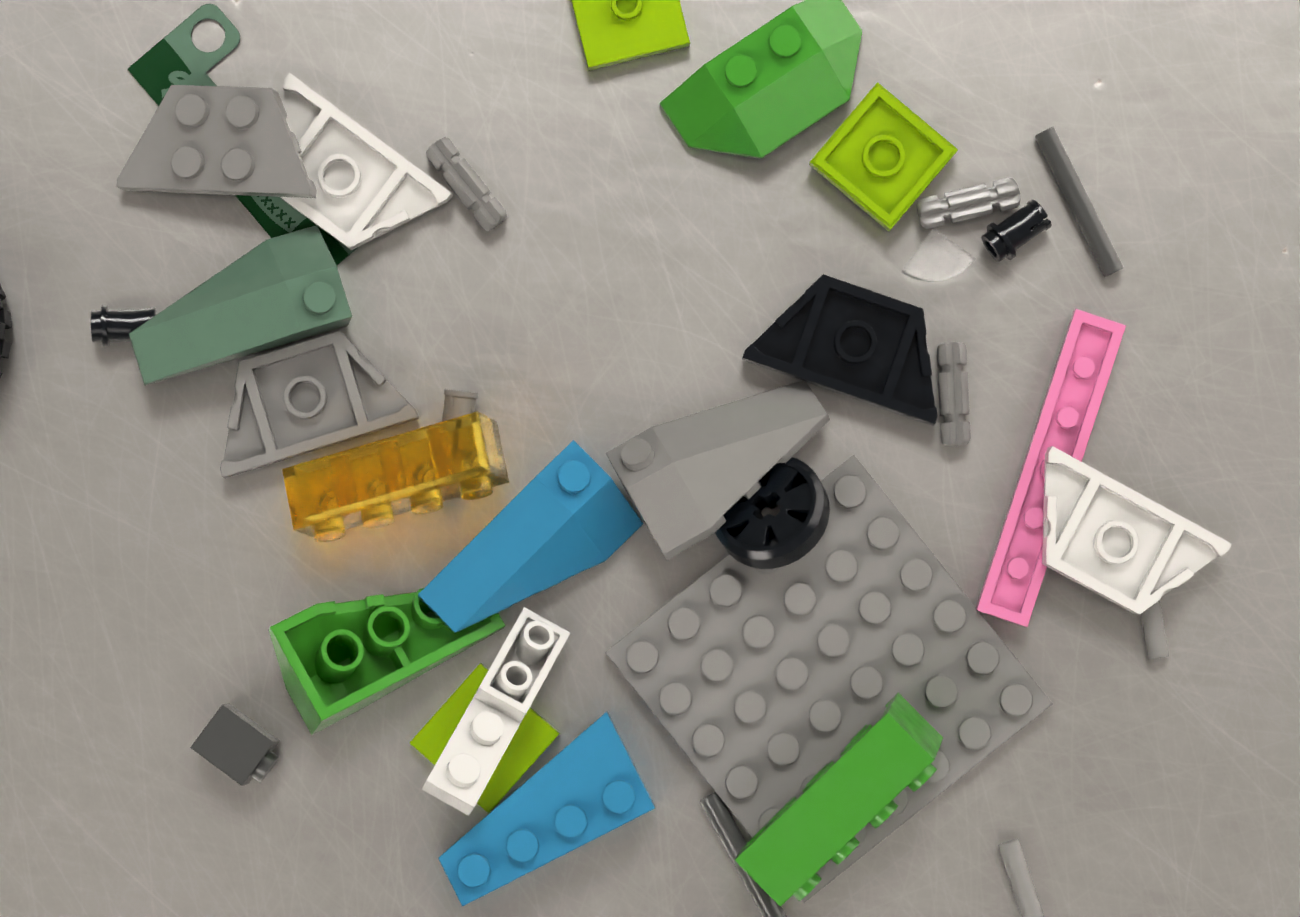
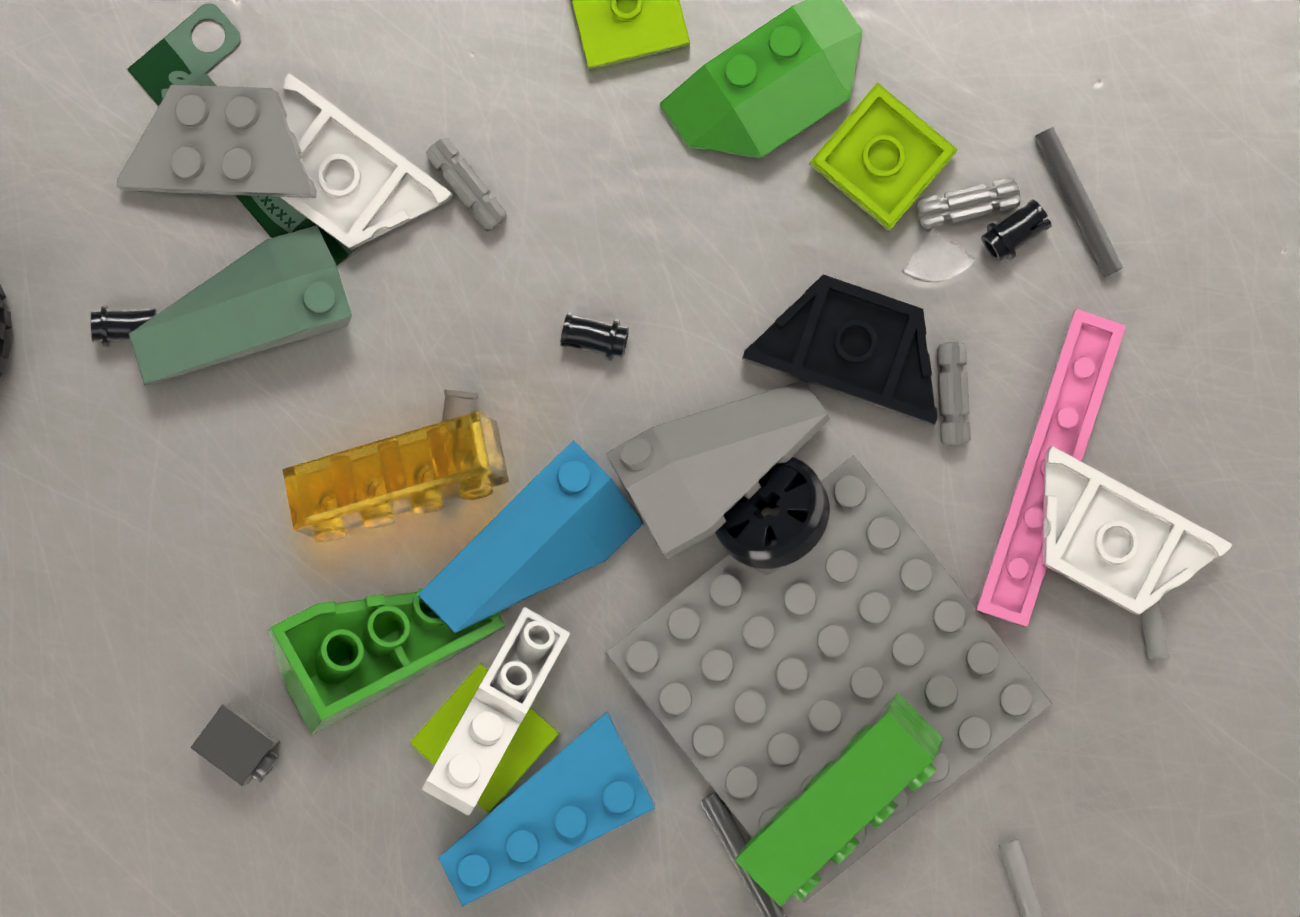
(306, 402): light grey wing -> none
(595, 336): none -> black pin

